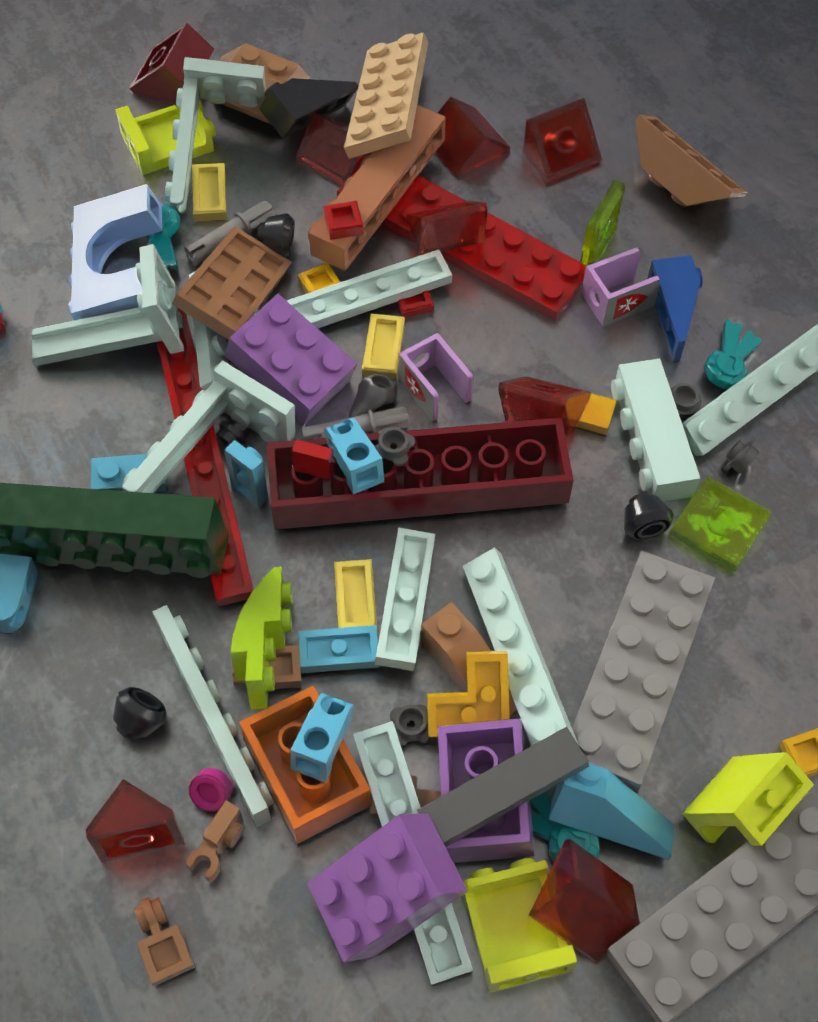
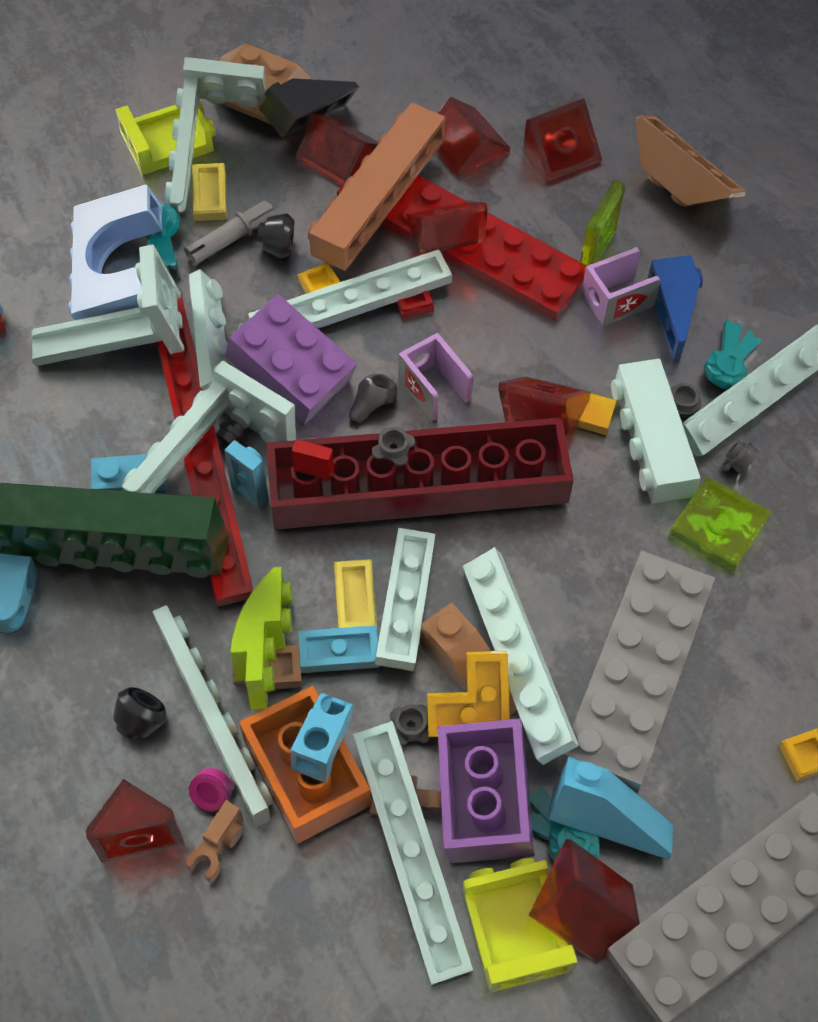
(163, 67): dark red slope -> none
(165, 950): medium nougat plate -> none
(232, 283): medium nougat plate -> none
(343, 220): red tile -> none
(355, 455): medium azure leg -> none
(369, 422): light grey axle -> none
(383, 345): light yellow tile -> none
(386, 886): medium lavender brick -> none
(387, 95): tan plate -> none
(506, 786): dark grey tile -> none
(646, 517): black cone -> none
(749, 794): neon yellow panel -> none

